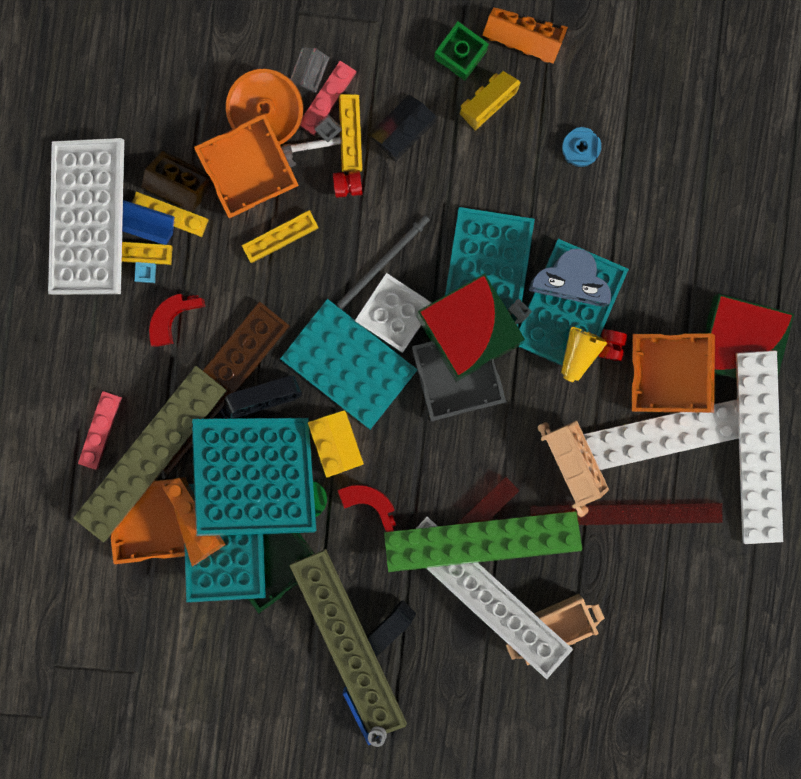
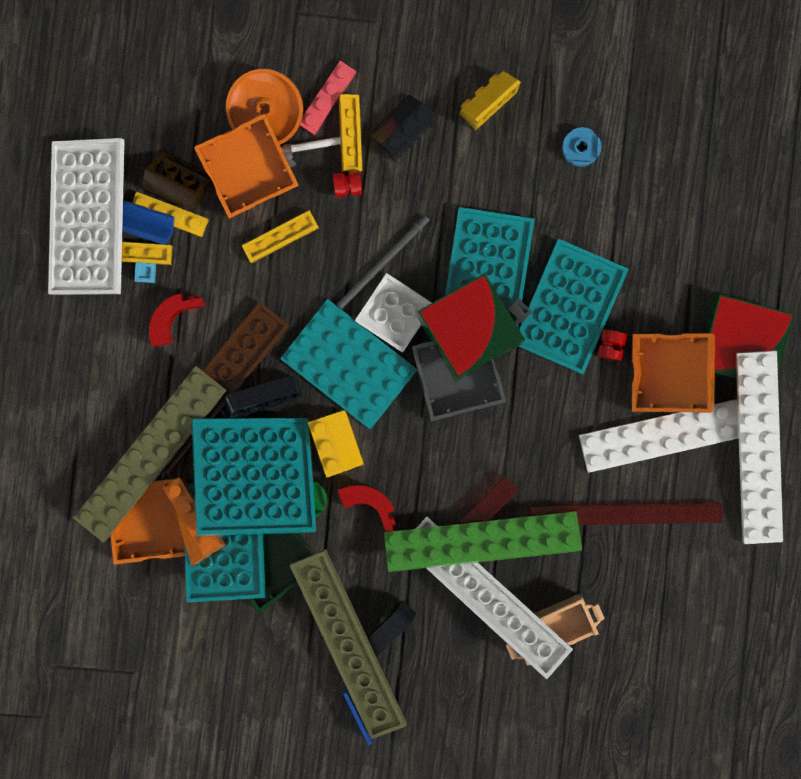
(100, 430): coral plate -> none
(309, 69): clear panel -> none
(327, 128): dark grey tile -> none
(378, 731): light grey bush -> none
(461, 51): green brick -> none
(525, 34): orange wedge -> none
(573, 280): sand blue brick -> none
(576, 464): light nougat container -> none
(580, 353): yellow cone -> none

